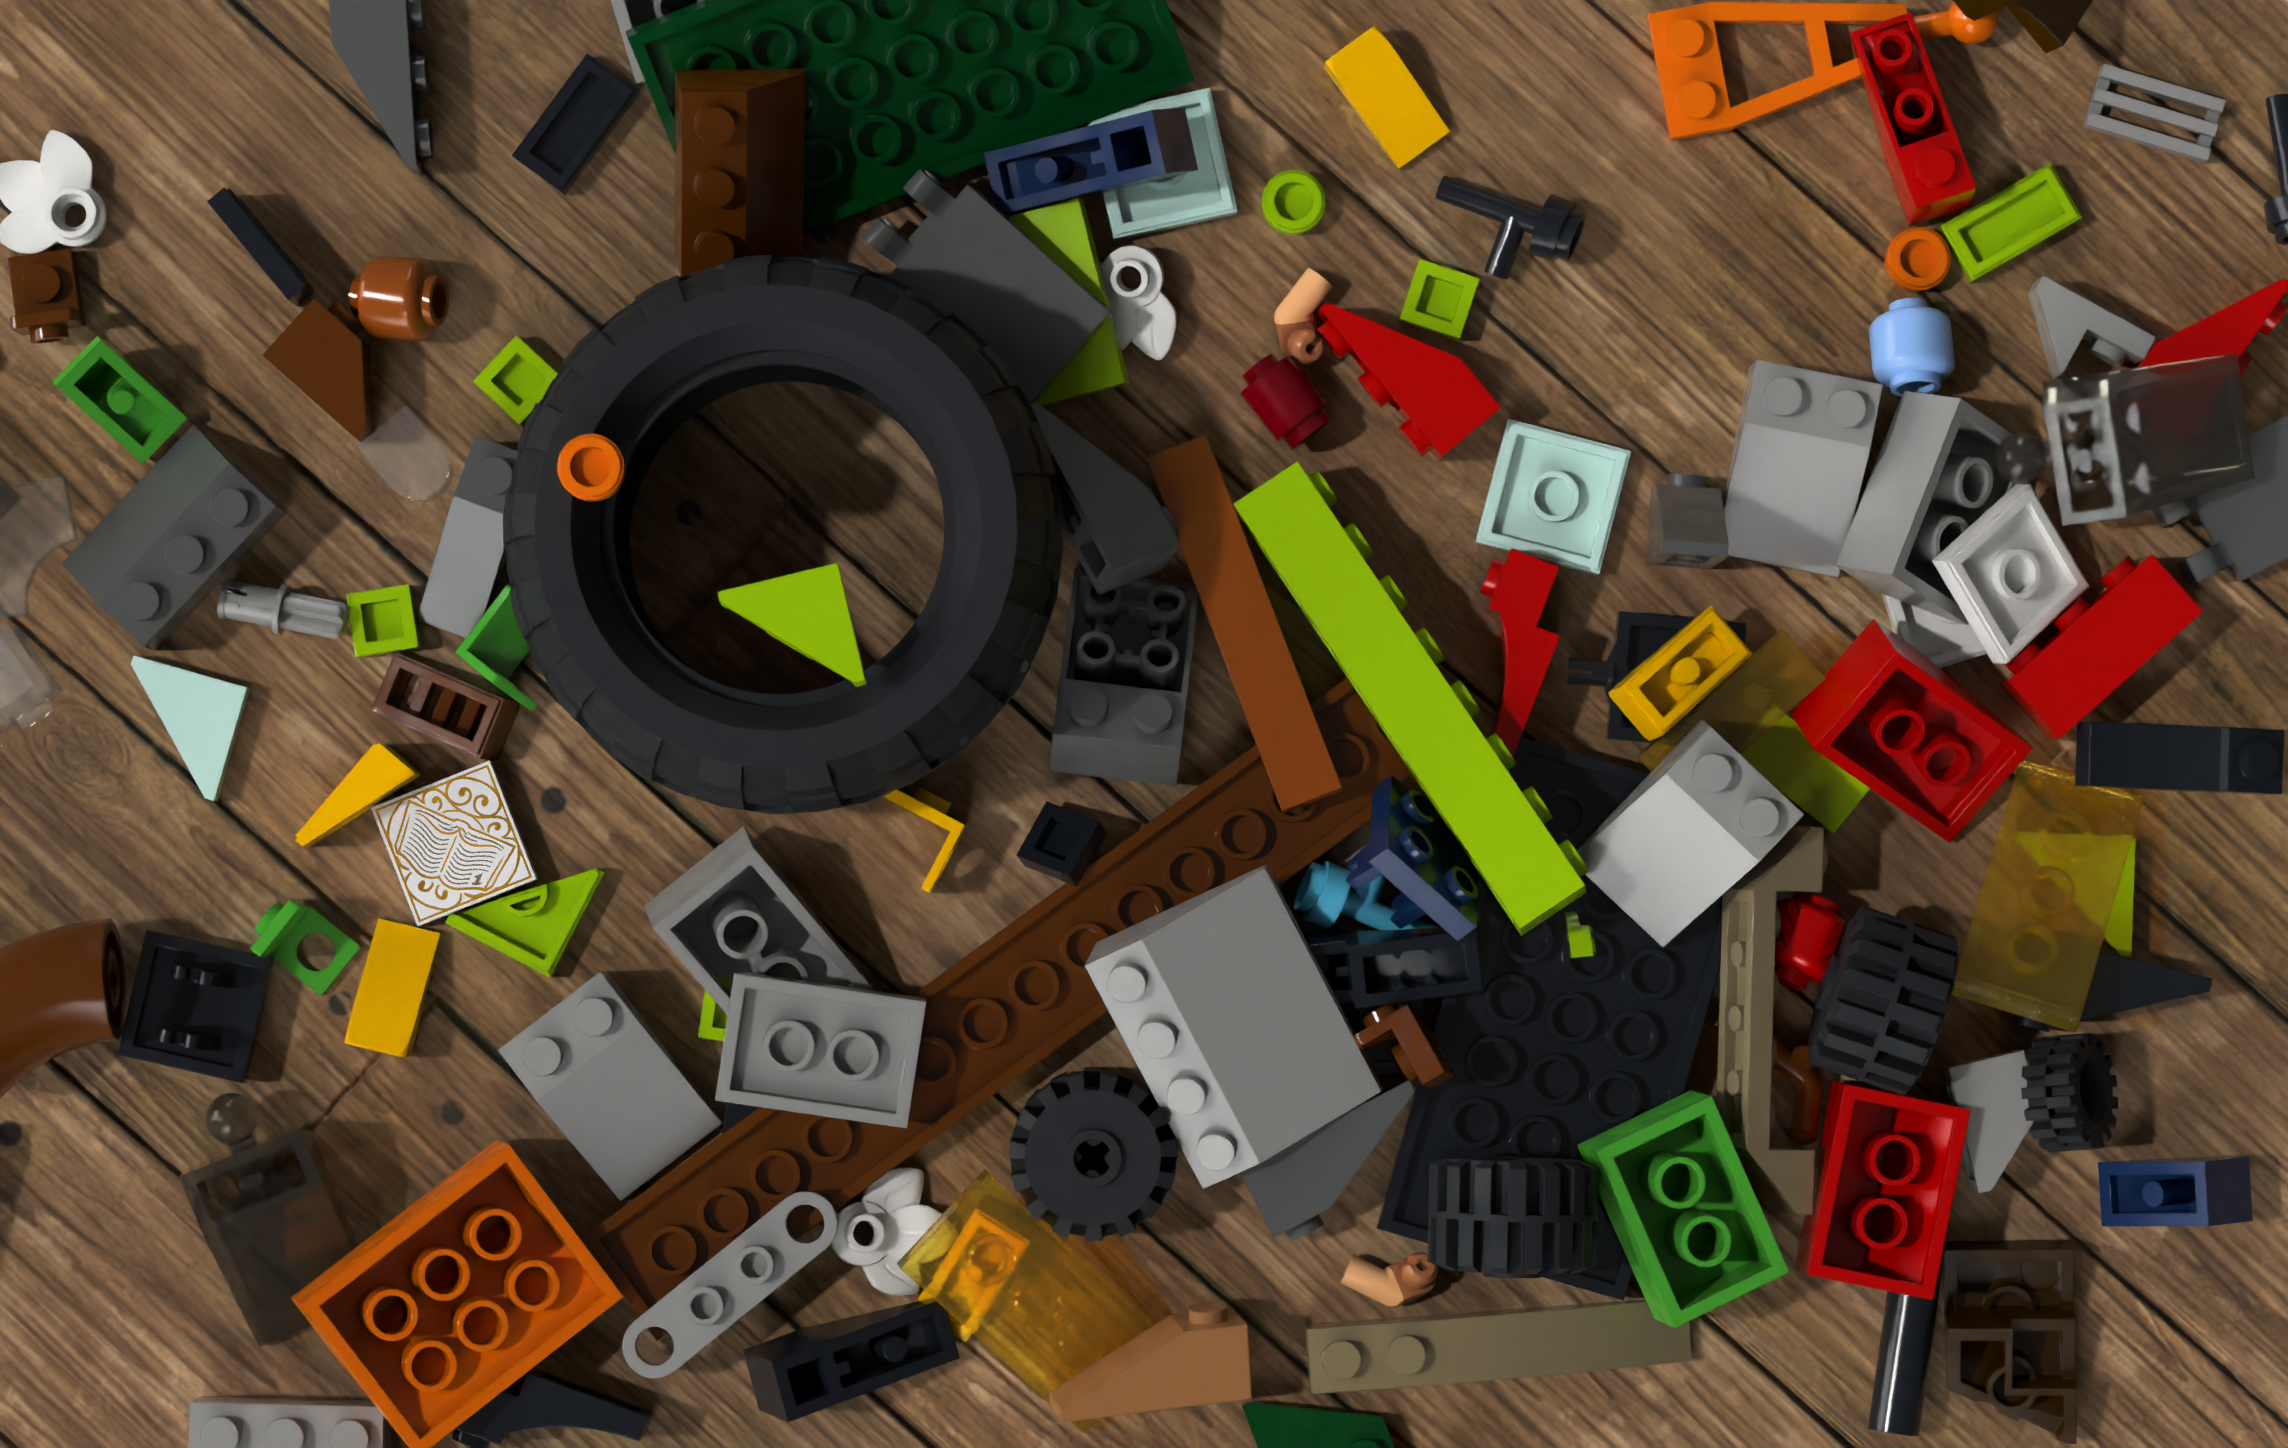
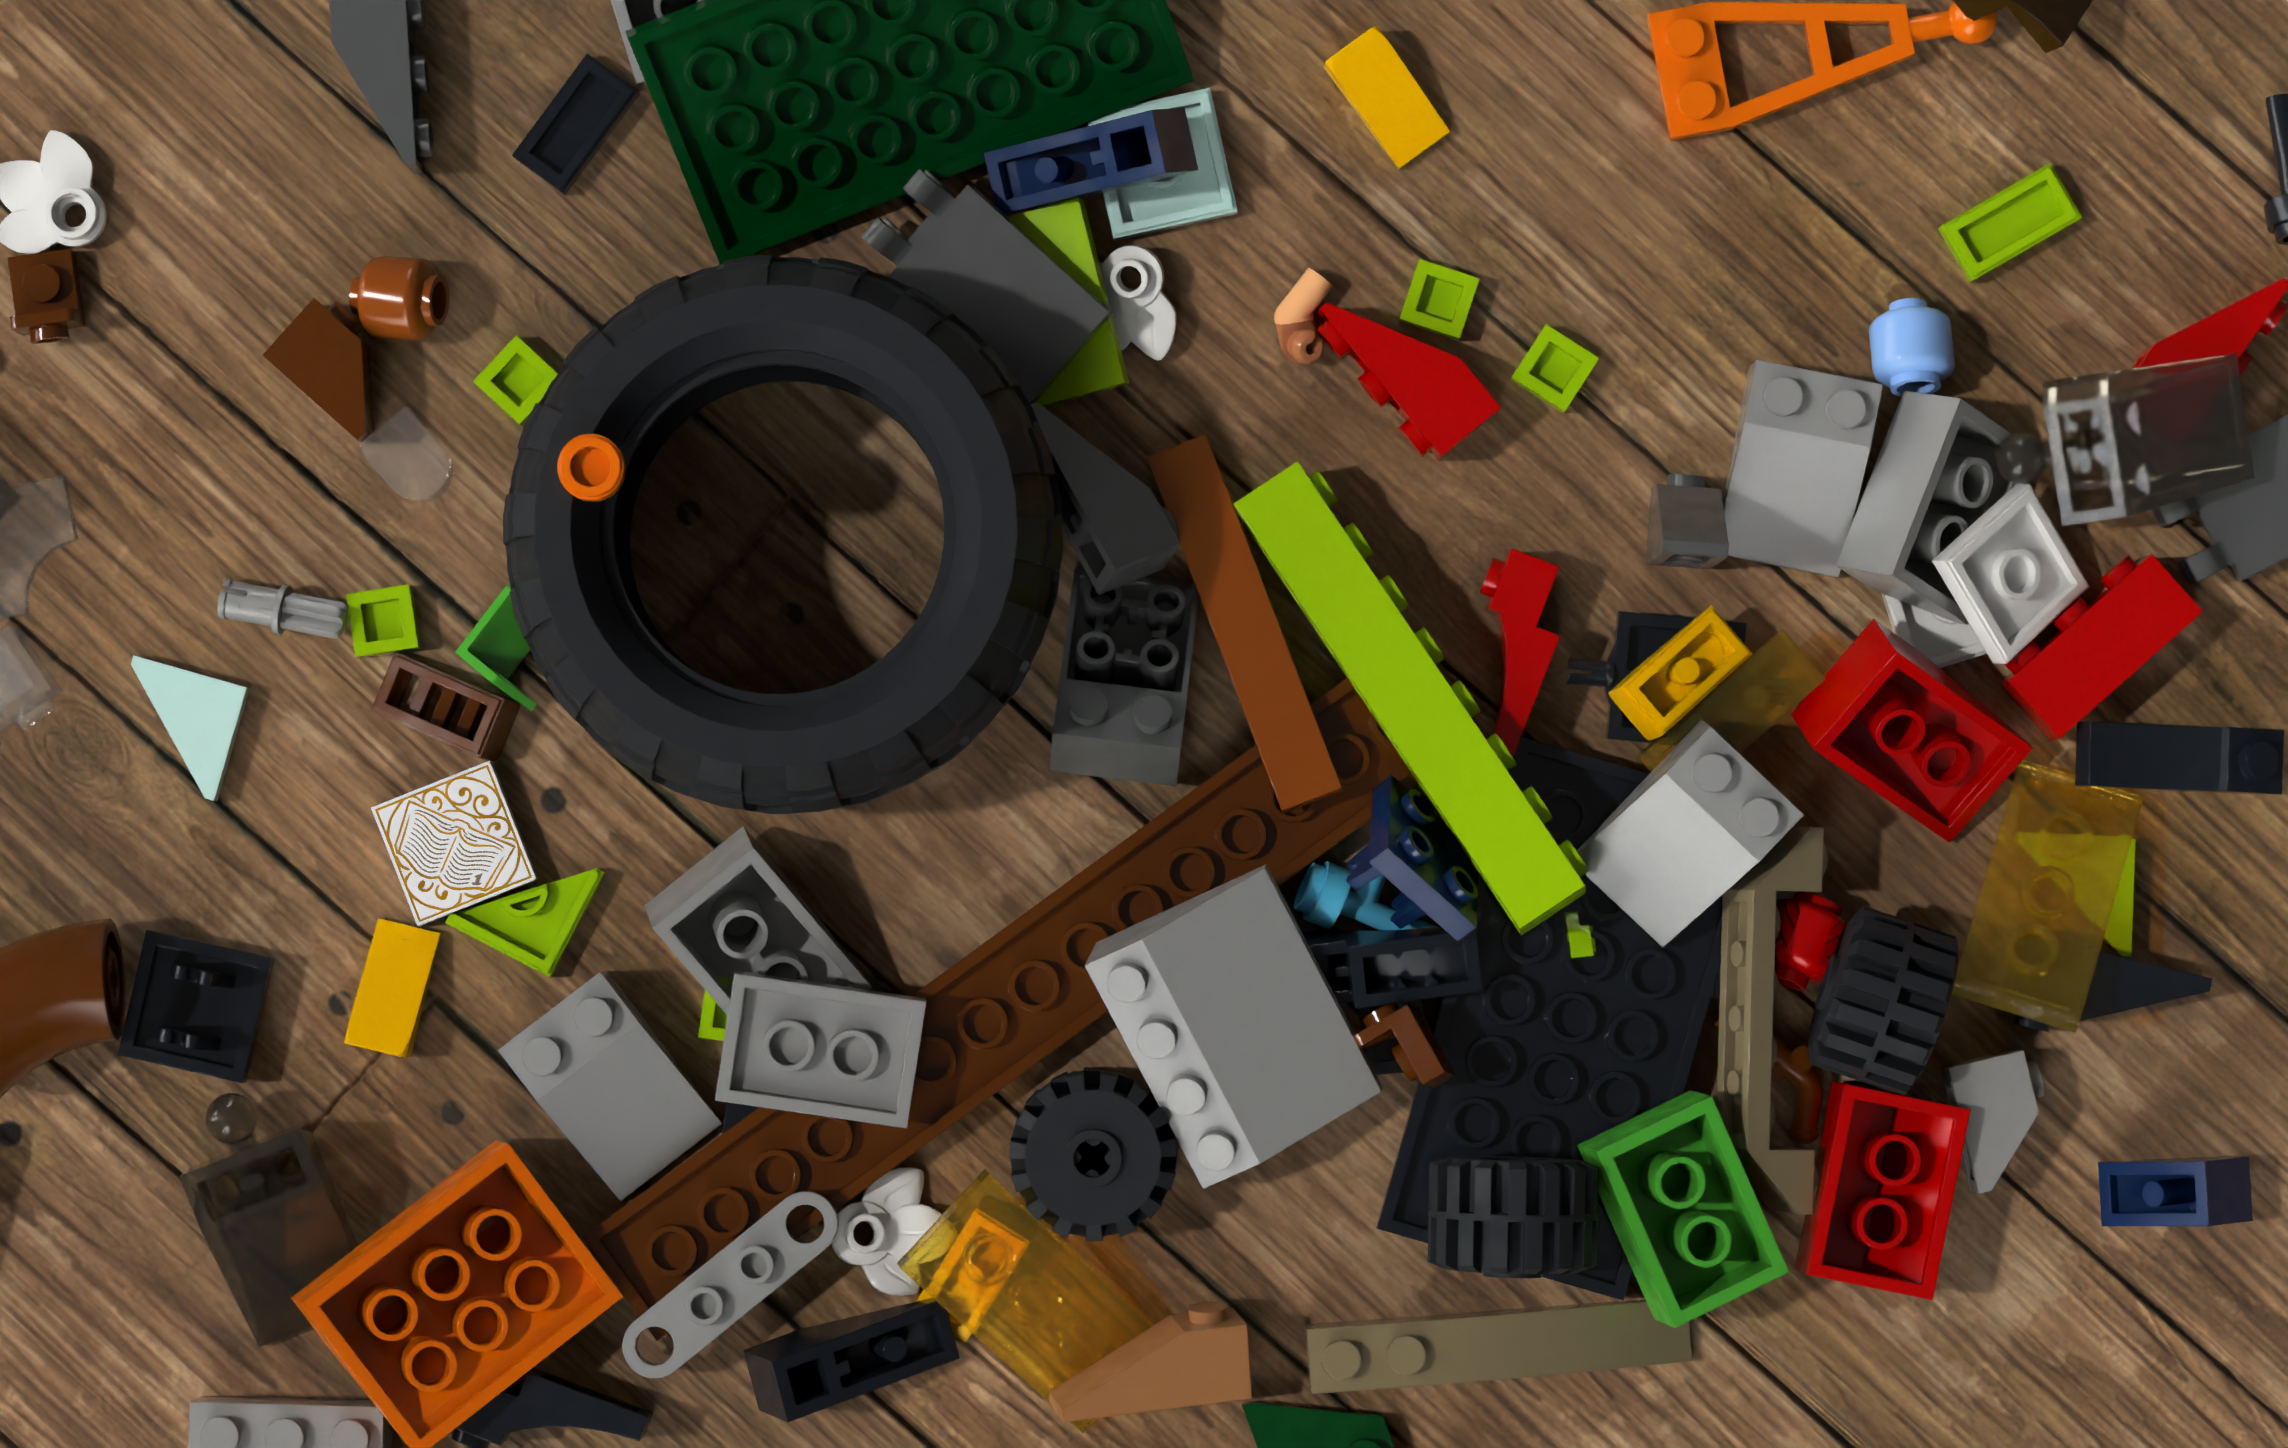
(120, 399): bright green slope -> none
(173, 539): dark grey slope -> none
(261, 246): black tile -> none
(285, 928): bright green bracket -> none
(367, 784): yellow slope -> none
(471, 544): slope -> none
(738, 165): reddish brown slope -> none
(806, 614): lime tile -> none
(935, 810): yellow bracket -> none
(1061, 843): black tile -> none
(1285, 400): dark red brick -> none
(1293, 202): lime tile -> none
(1315, 1170): dark grey slope -> none
(1394, 1284): arm -> none
(1553, 228): black piece -> none
(1553, 496): light aqua tile -> none
(1554, 368): none -> lime tile
(1804, 774): lime tile -> none
(1903, 1362): black piece -> none
(1912, 121): red slope -> none
(1917, 259): orange tile -> none
(2013, 1329): dark brown slope -> none
(2068, 317): light grey slope -> none
(2069, 1092): black tyre -> none
(2205, 128): light grey tile -> none

